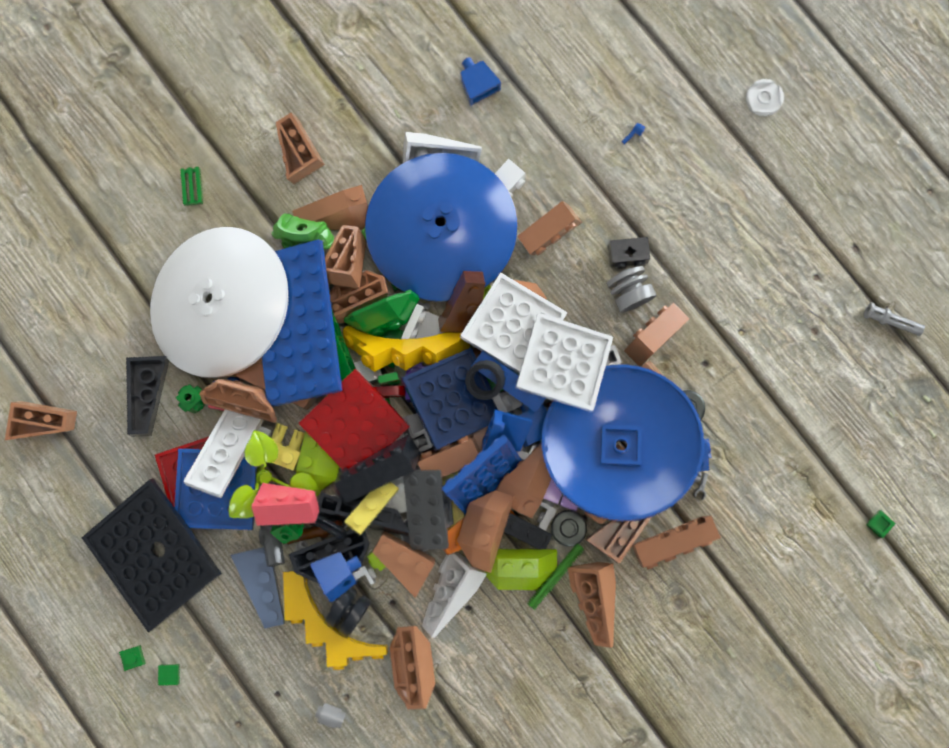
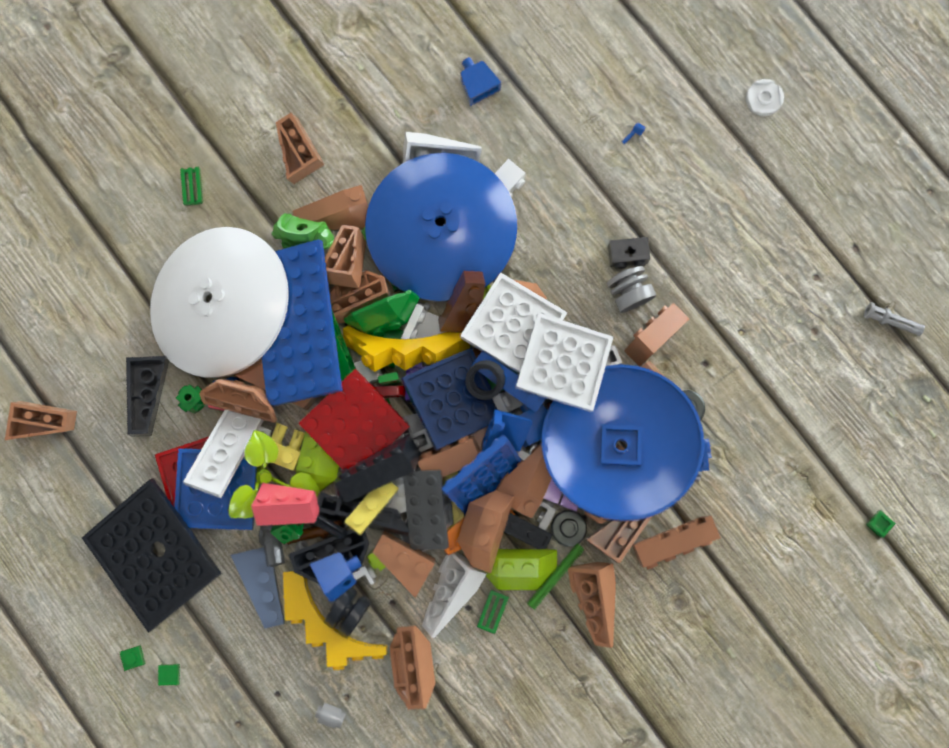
(486, 627): none -> green tile
(549, 228): nougat wedge -> none
(701, 487): light grey hand -> none

